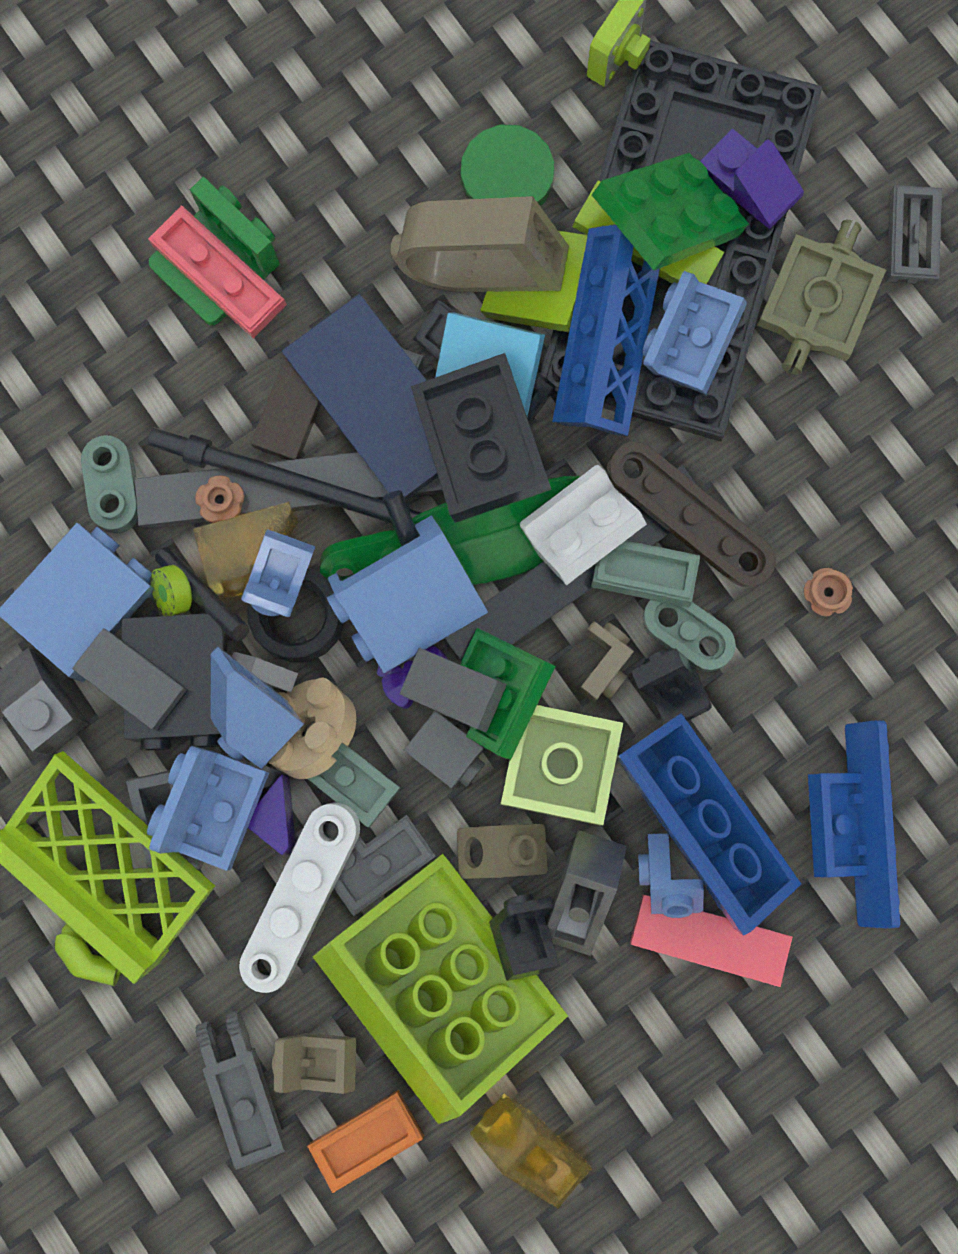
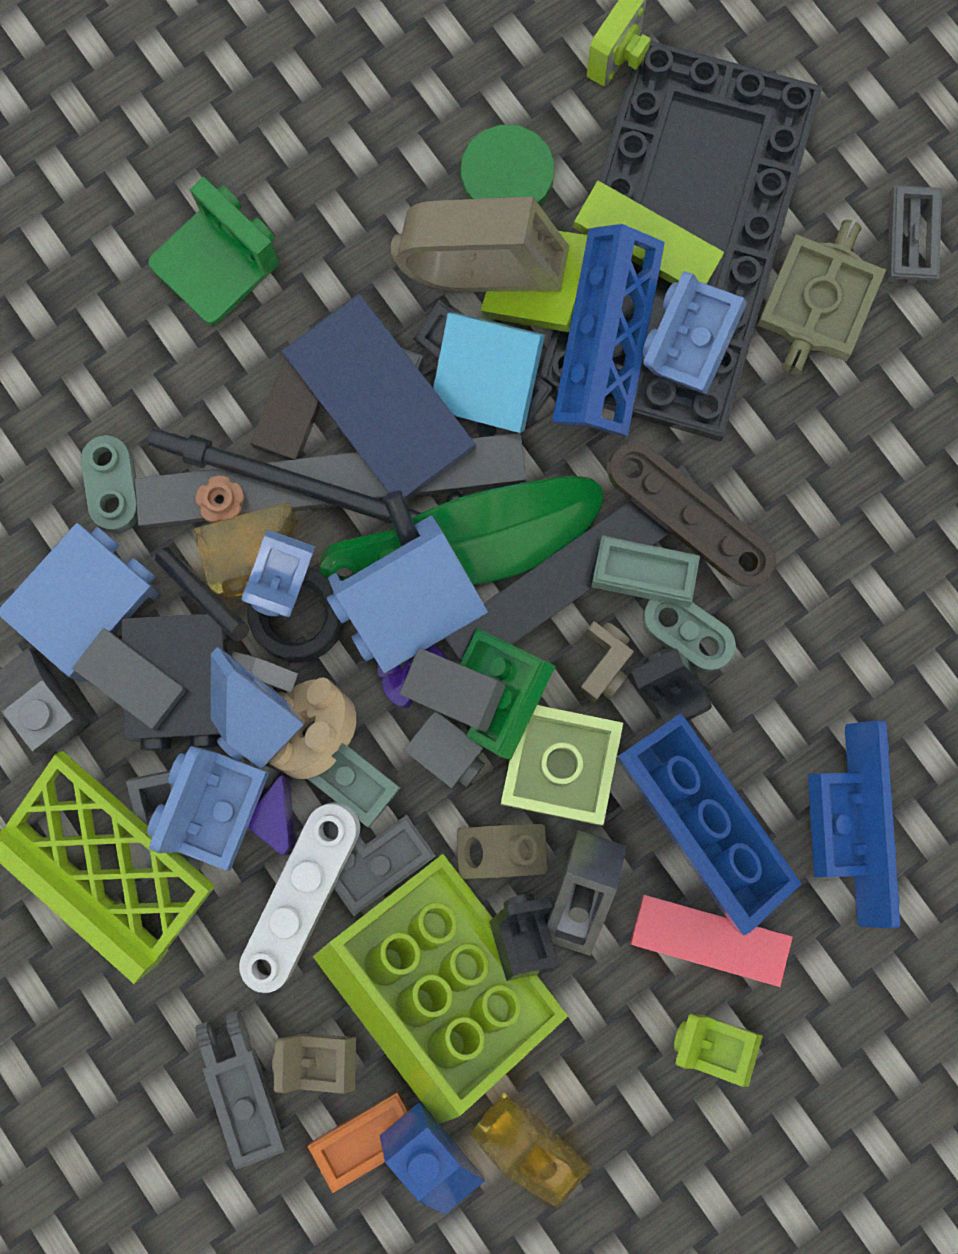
(81, 961): lime arm -> none
(171, 590): lime tile -> none
(217, 271): coral tile -> none
(429, 1161): none -> blue slope
(480, 438): black plate -> none
(581, 524): white bracket -> none
(668, 896): medium blue bracket -> none
(670, 210): green plate -> none
(717, 1048): none -> lime bracket
(753, 177): dark purple slope -> none
(840, 586): nougat plate -> none

